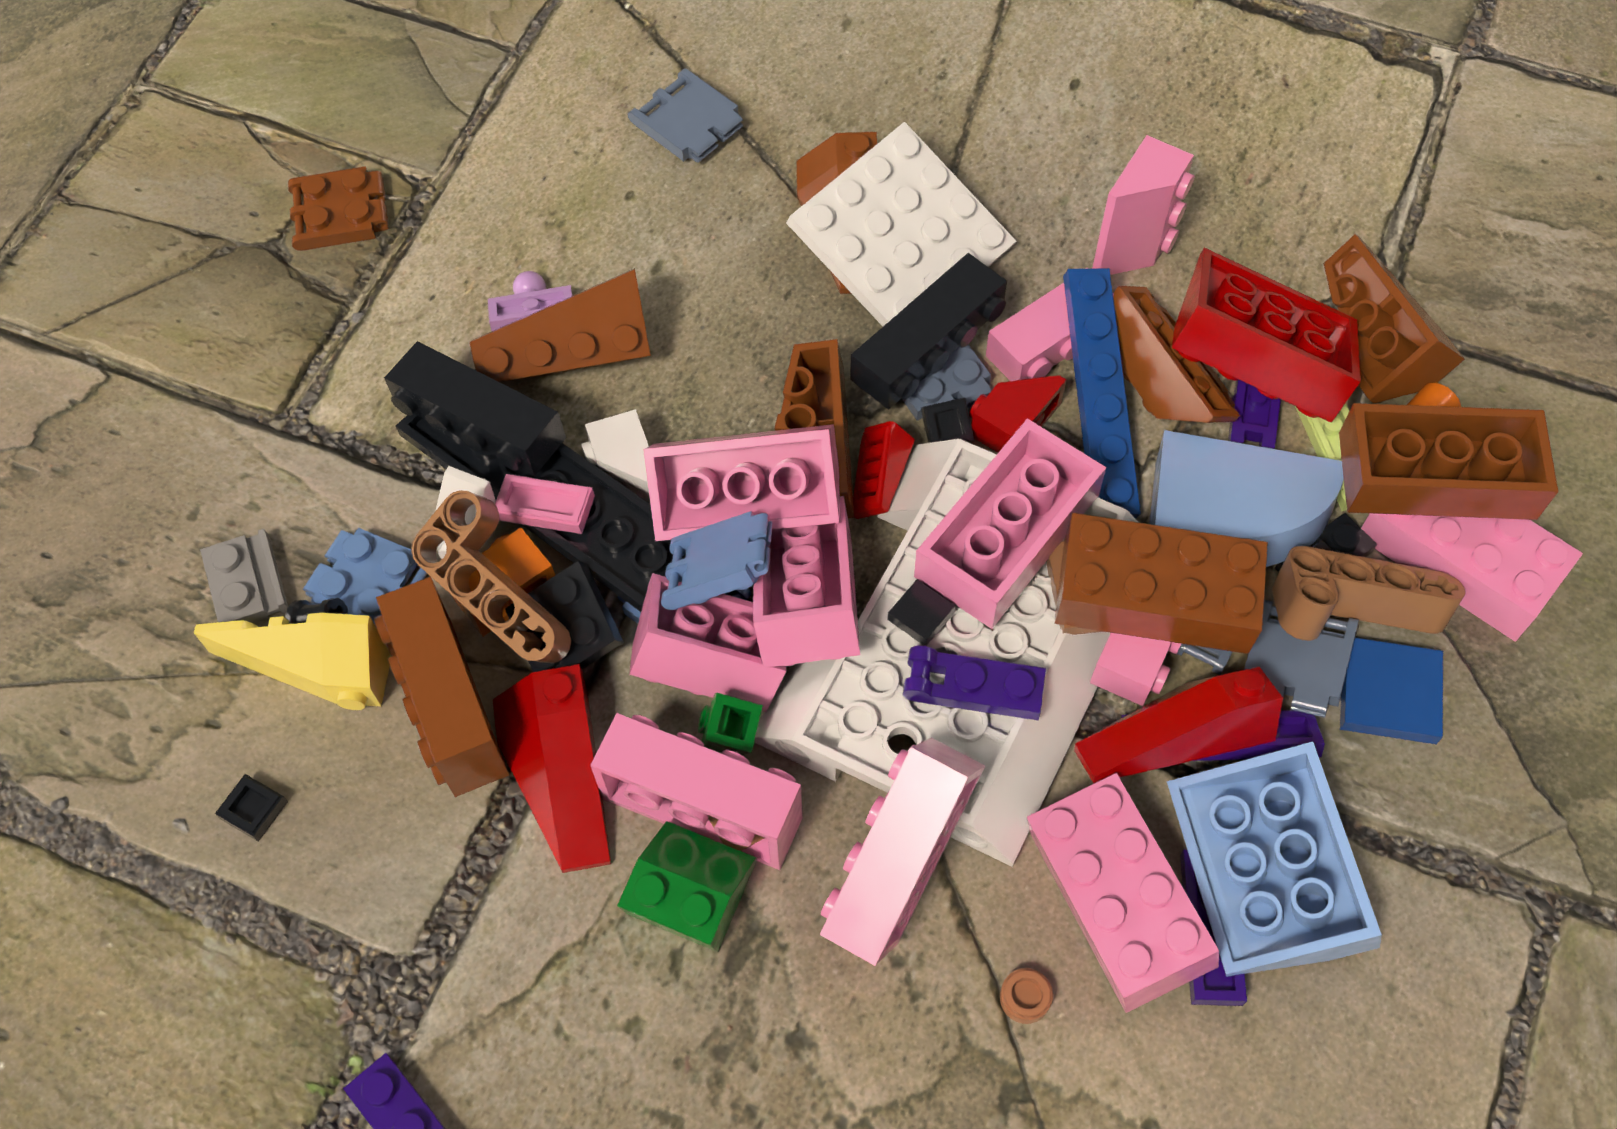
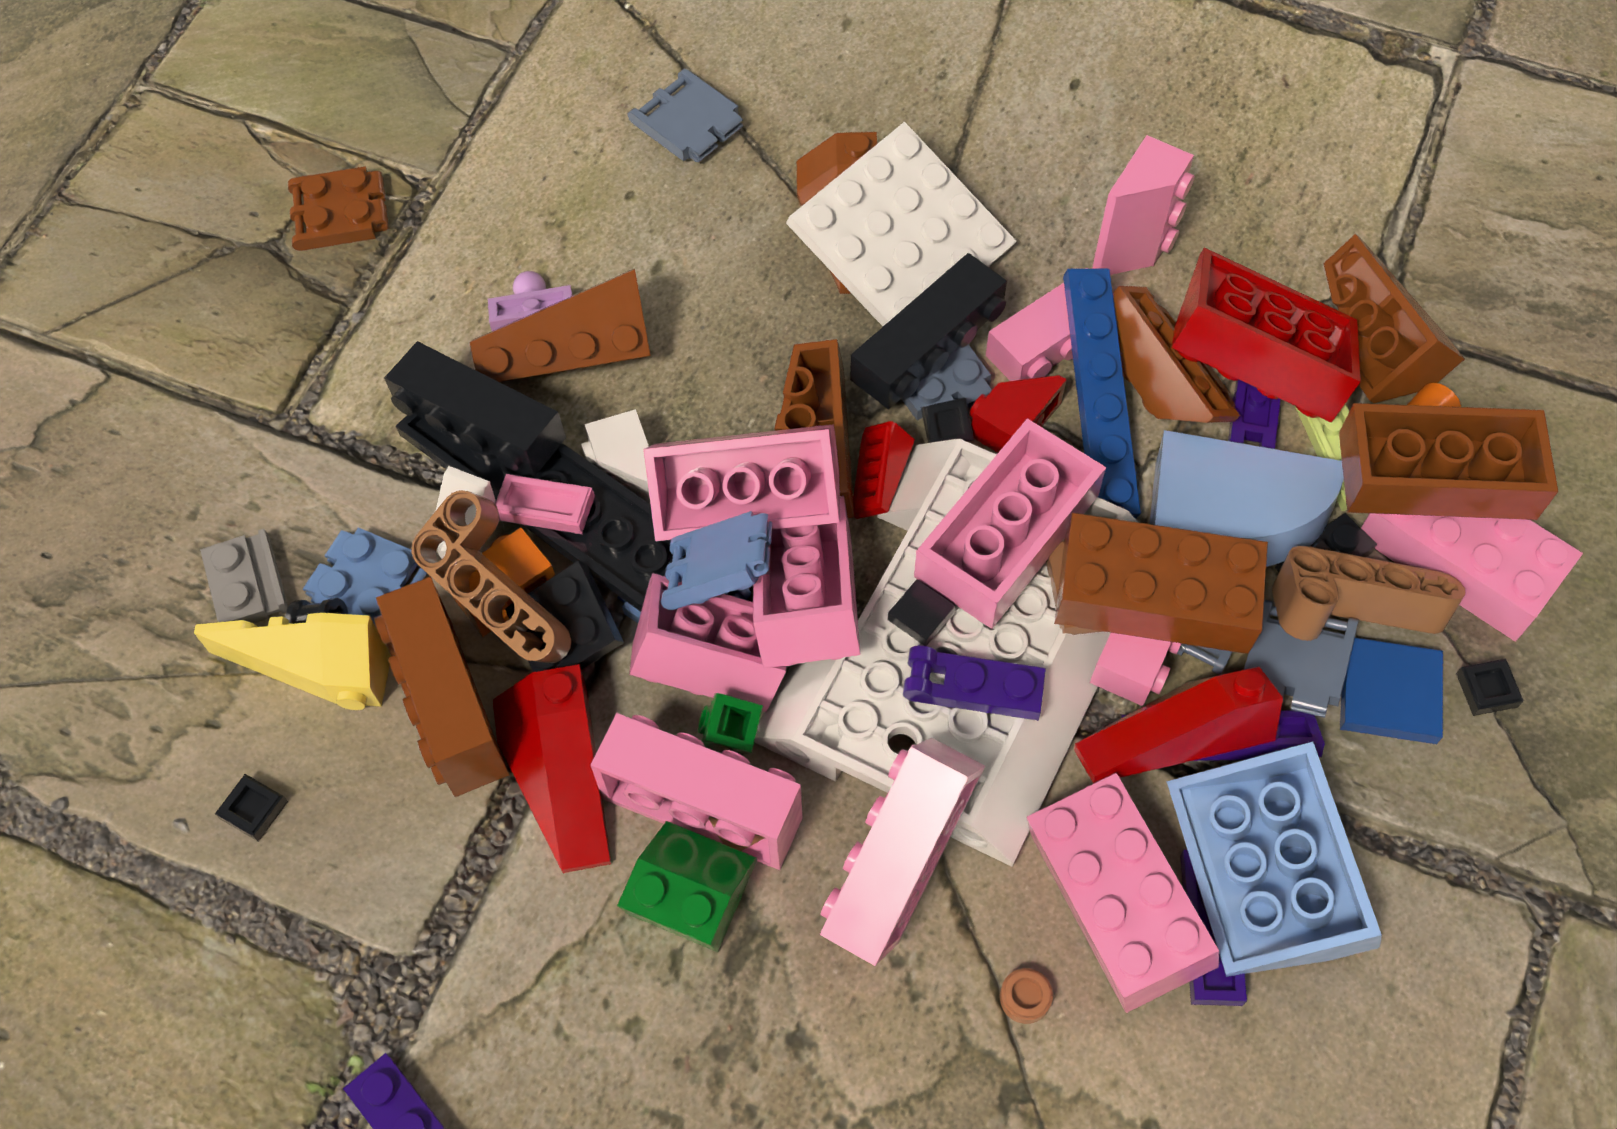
(1489, 687): none -> black tile

